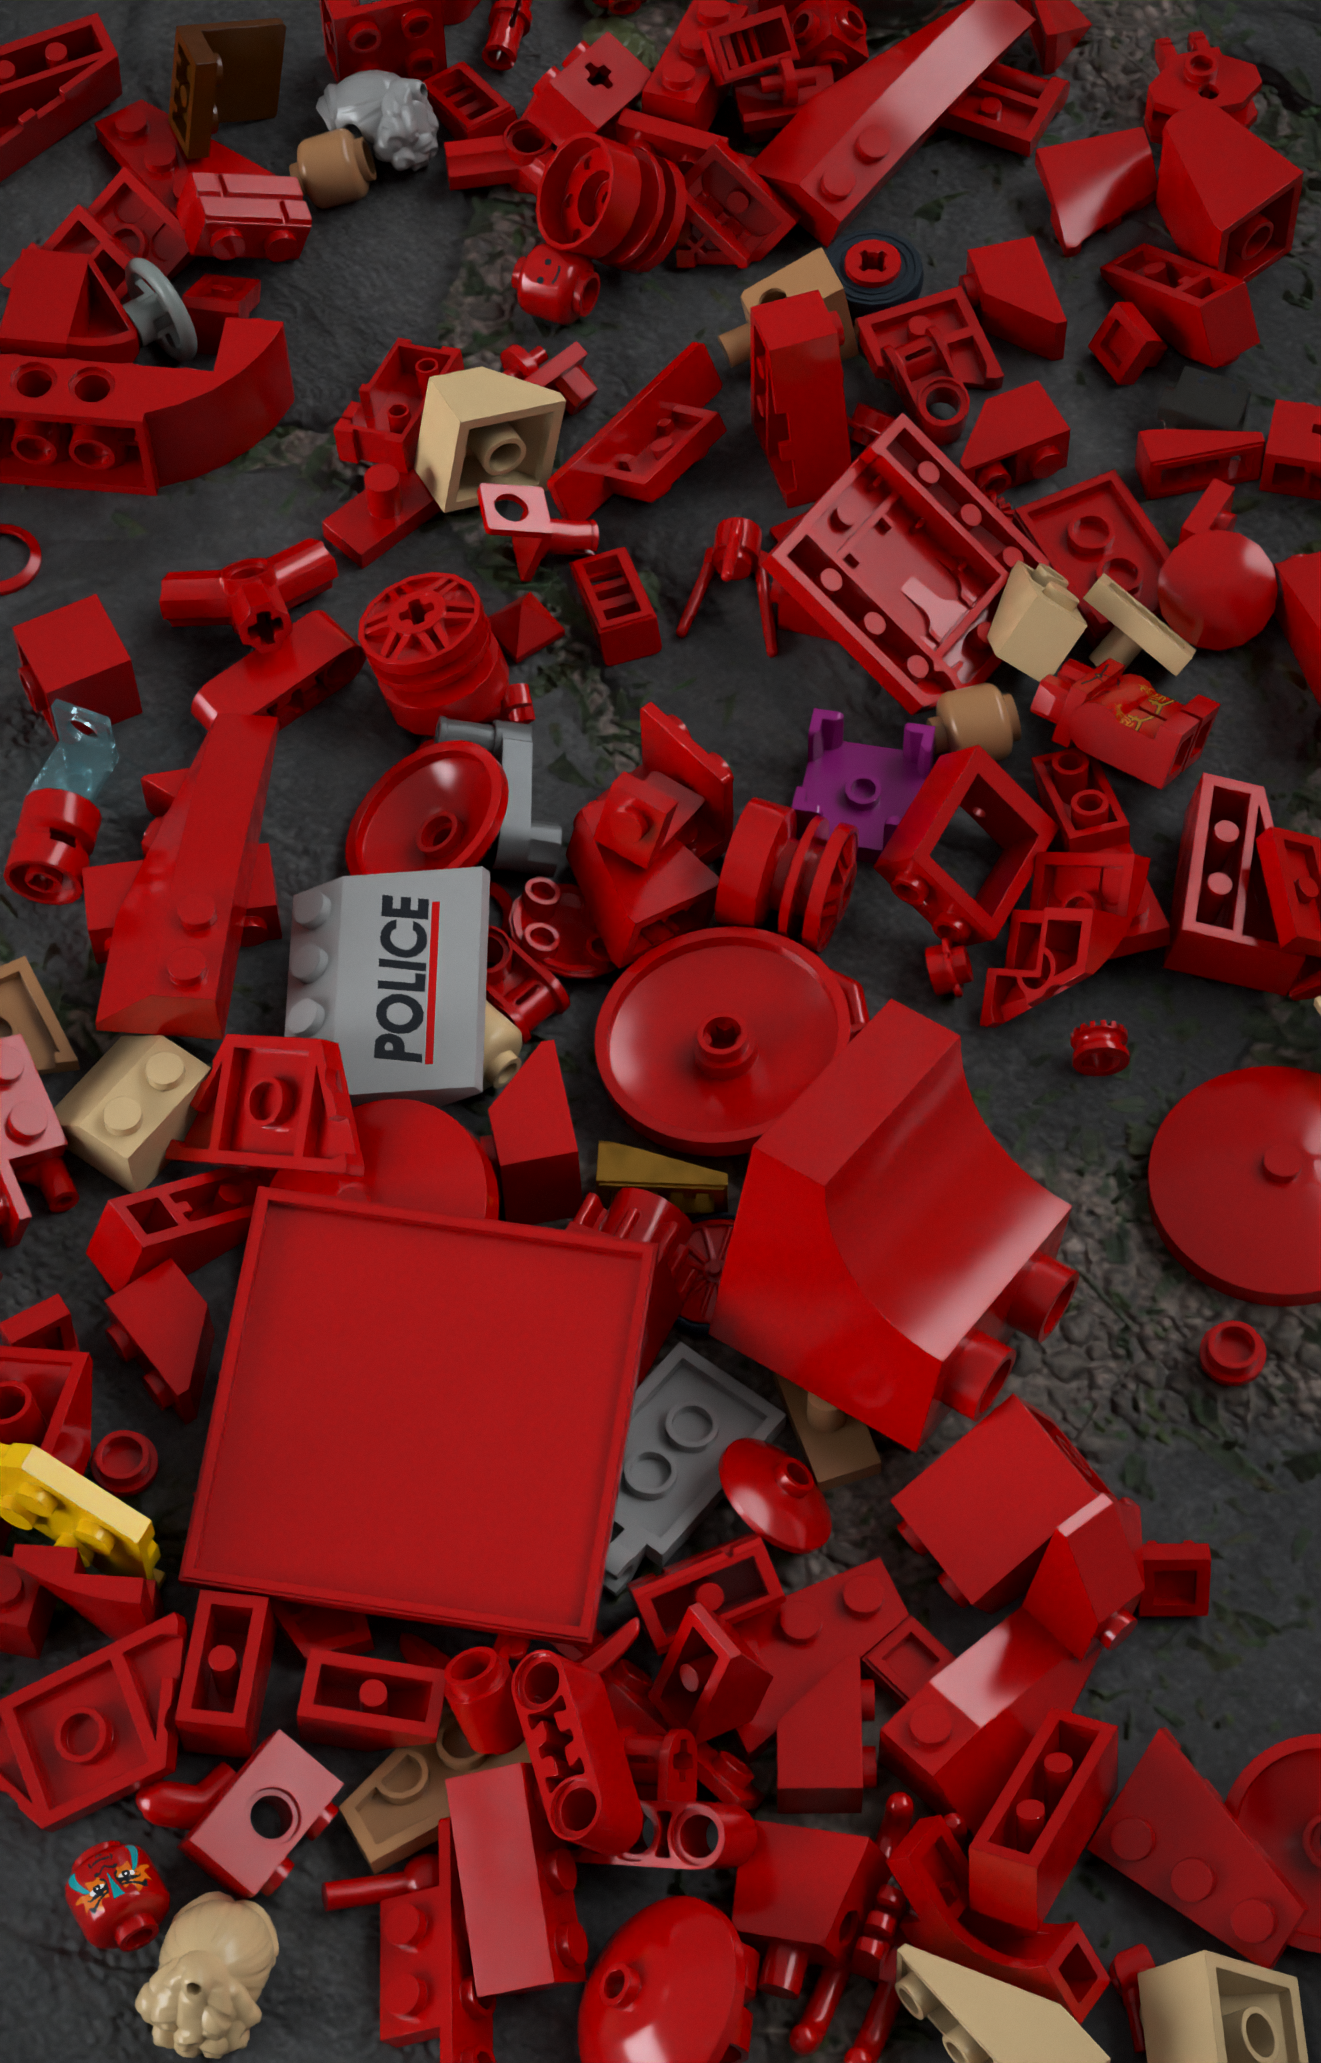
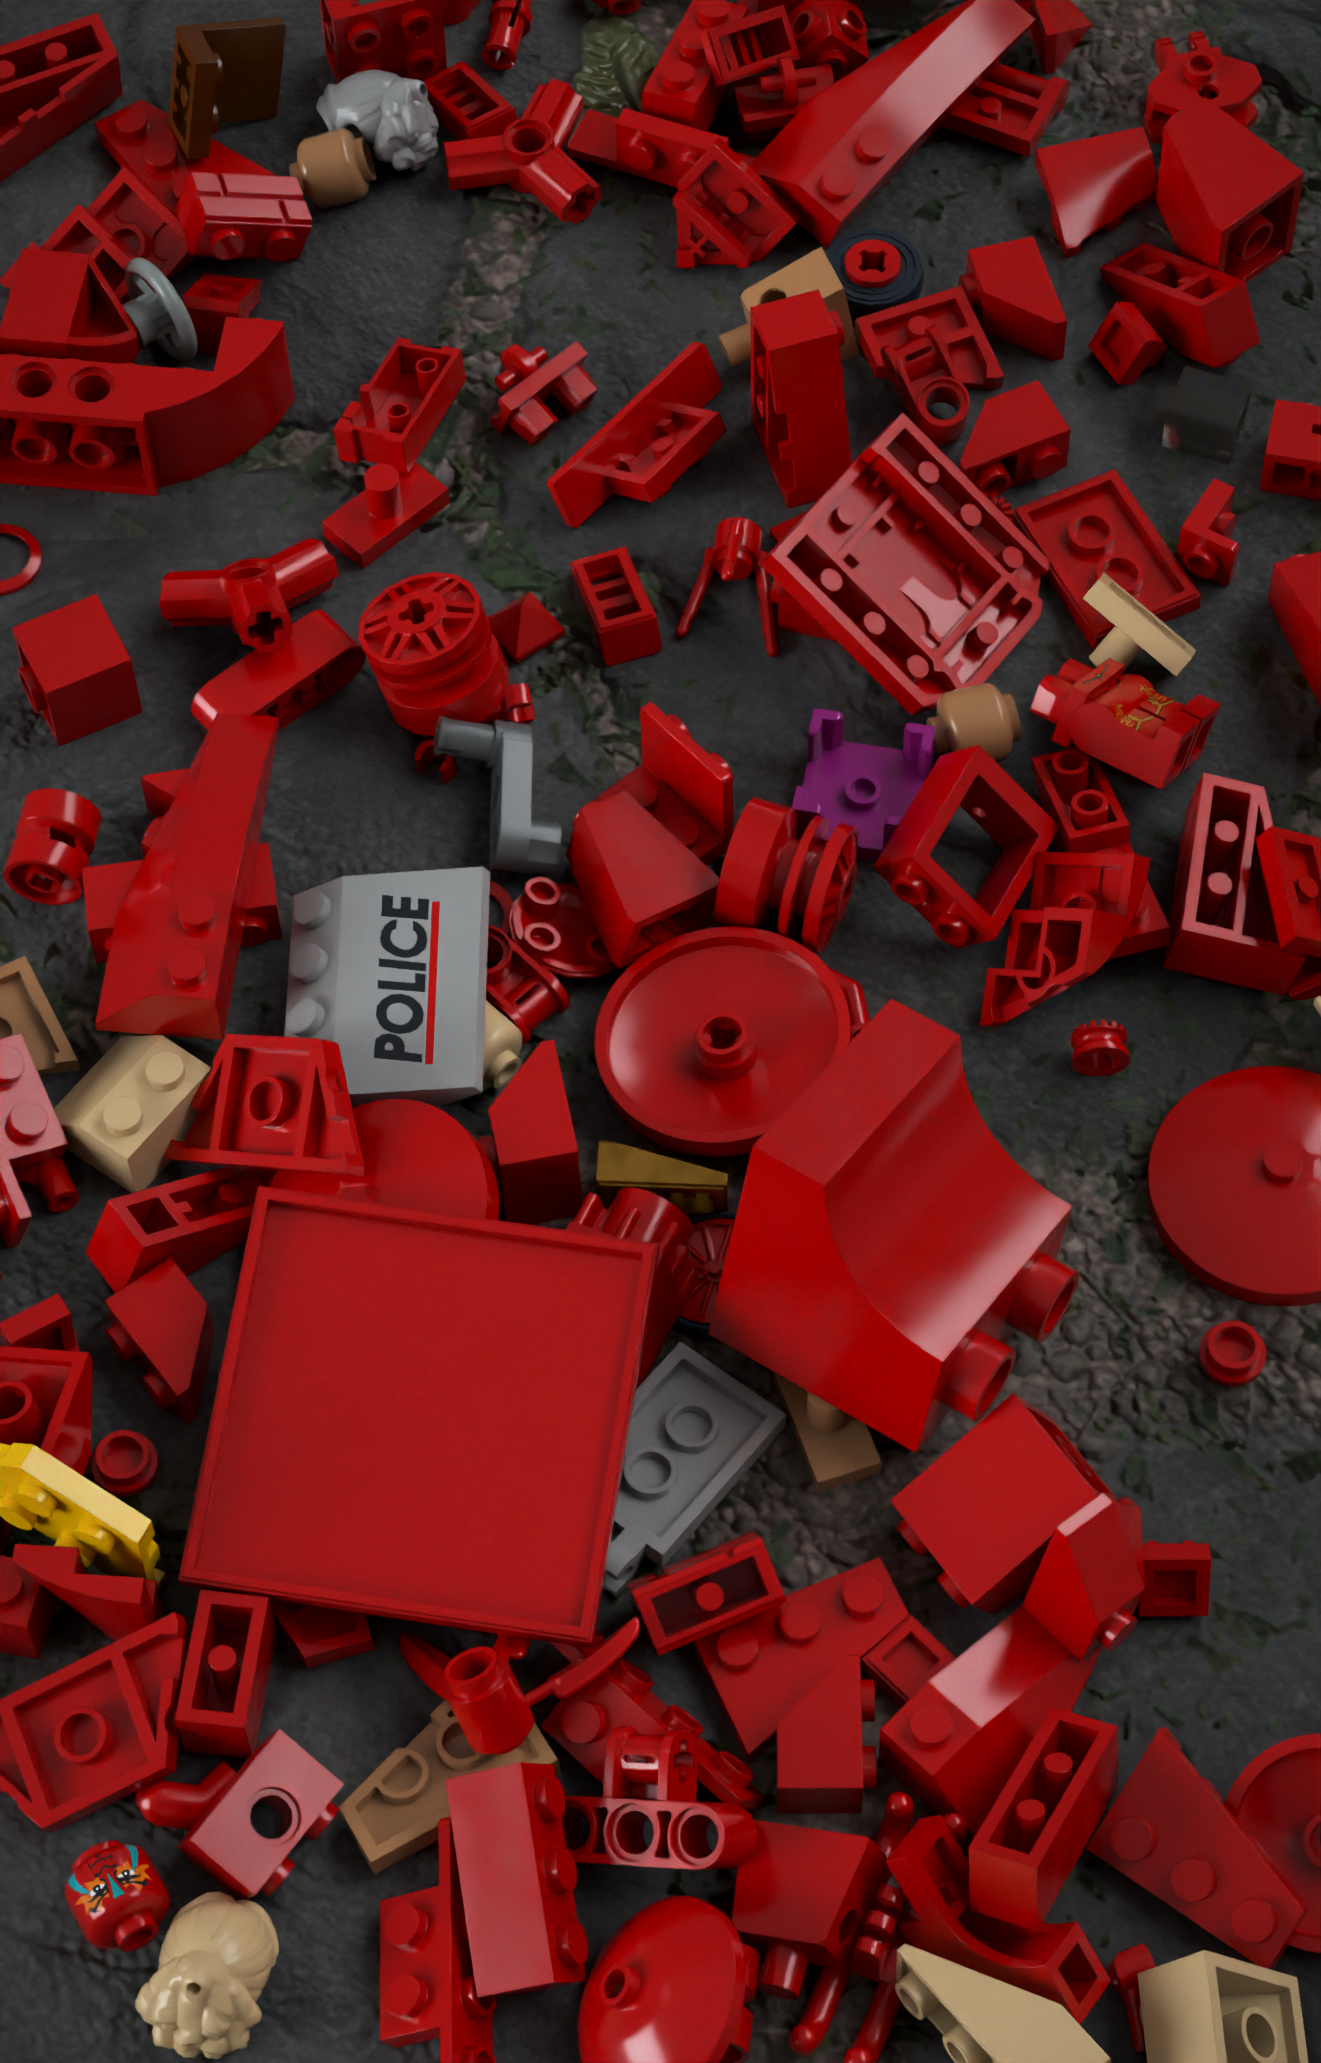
(79, 761): clear light blue bracket -> none
(369, 1702): red slope -> none
(418, 1874): red bar -> none
(430, 812): red dish -> none
(485, 431): tan slope -> none
(535, 531): red bracket -> none
(555, 284): red head -> none
(576, 1753): red beam -> none
(588, 91): red brick -> none
(611, 203): red wheel -> none
(645, 816): red bracket -> none
(709, 1677): red slope -> none
(775, 1495): red dish -> none
(868, 423): red plate -> none
(948, 968): red plate -> none
(1035, 621): tan slope -> none
(1189, 460): red slope -> none
(1217, 590): red dish -> none

